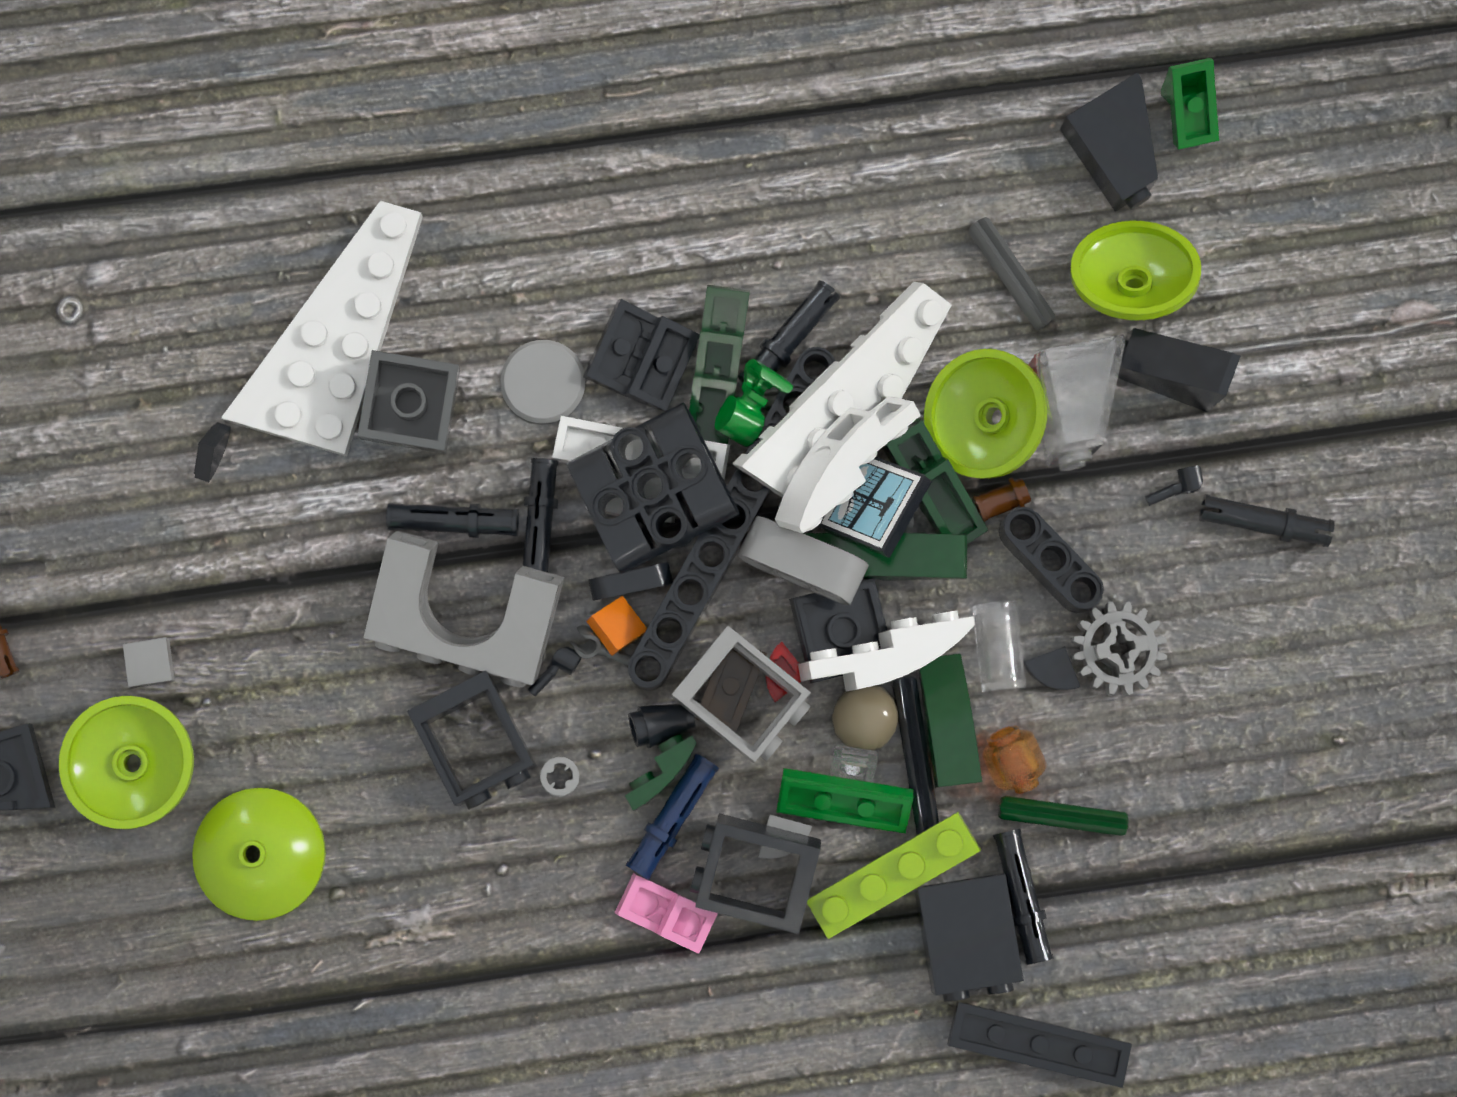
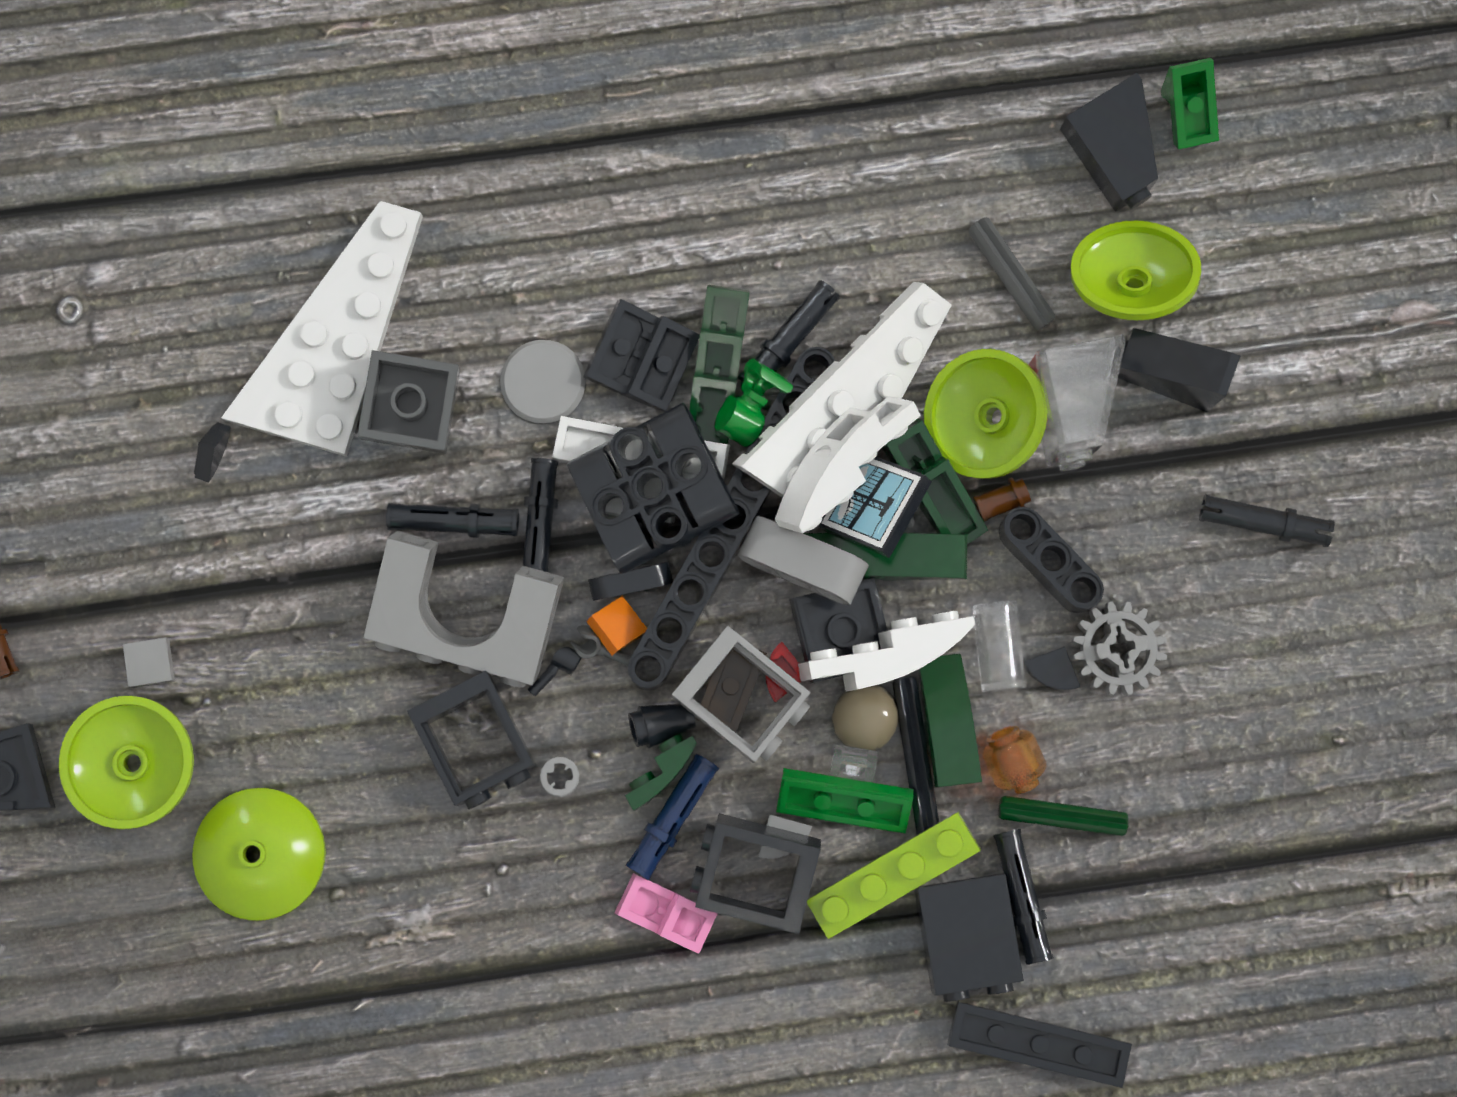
(1189, 482): black hand -> none

